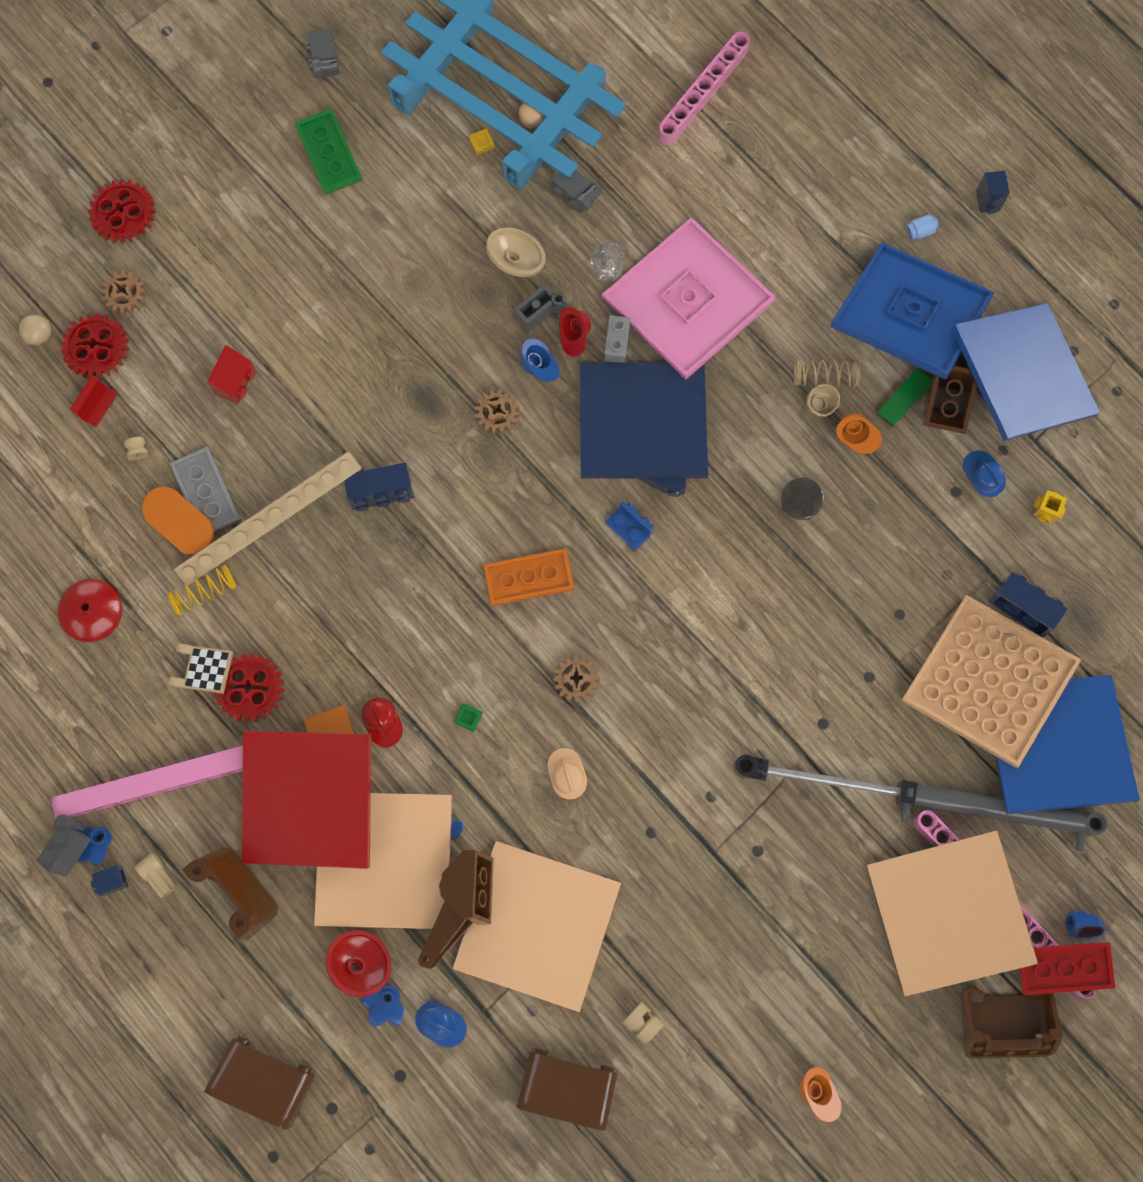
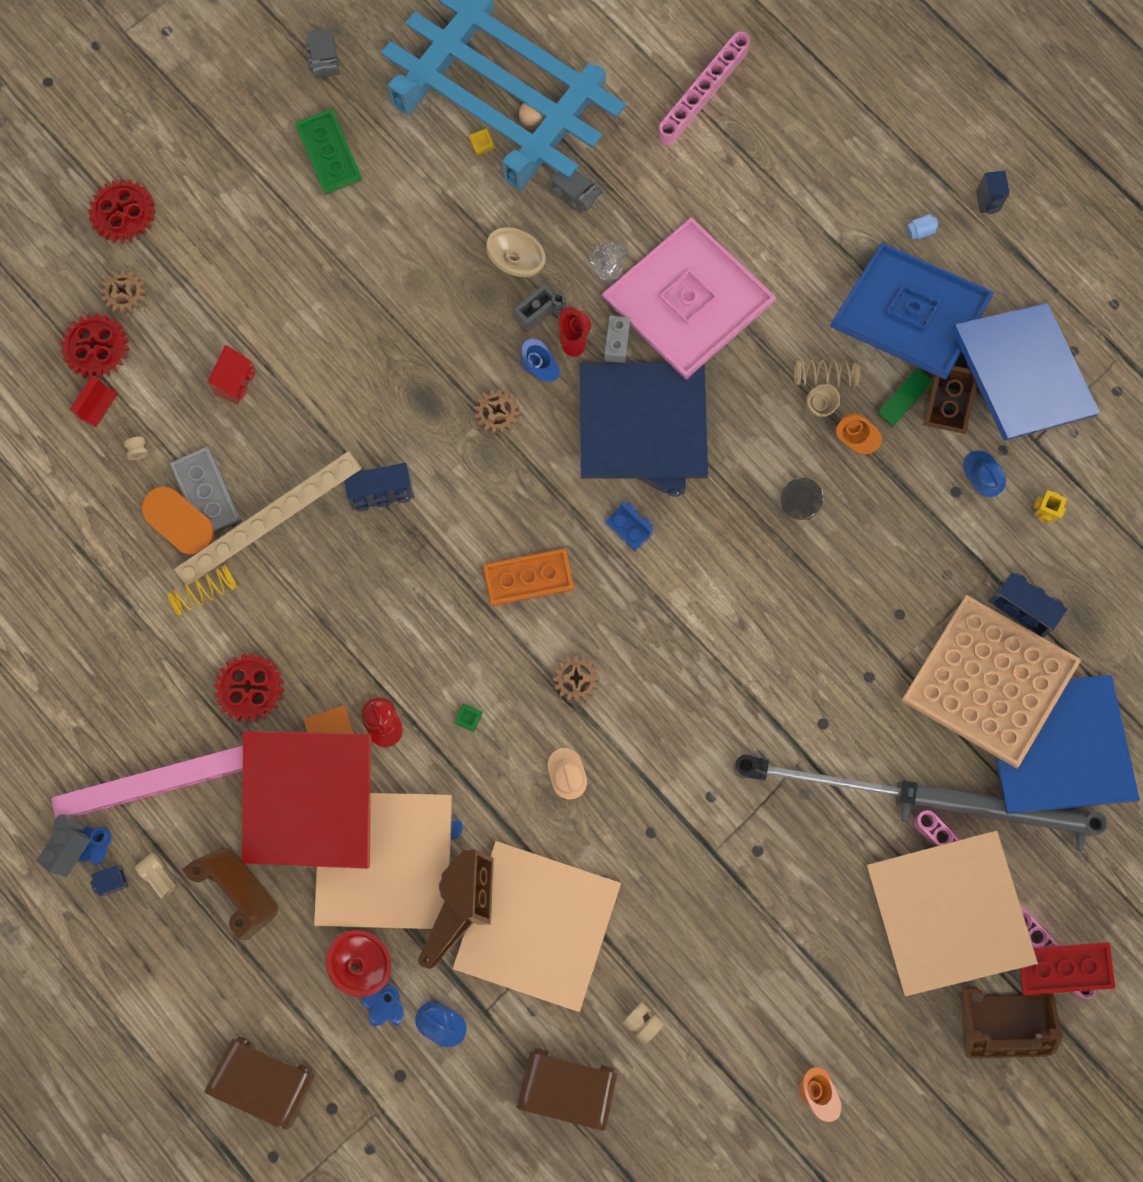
(34, 330): tan hair -> none
(100, 618): red dish -> none
(206, 669): flag -> none
(1084, 925): blue rock -> none

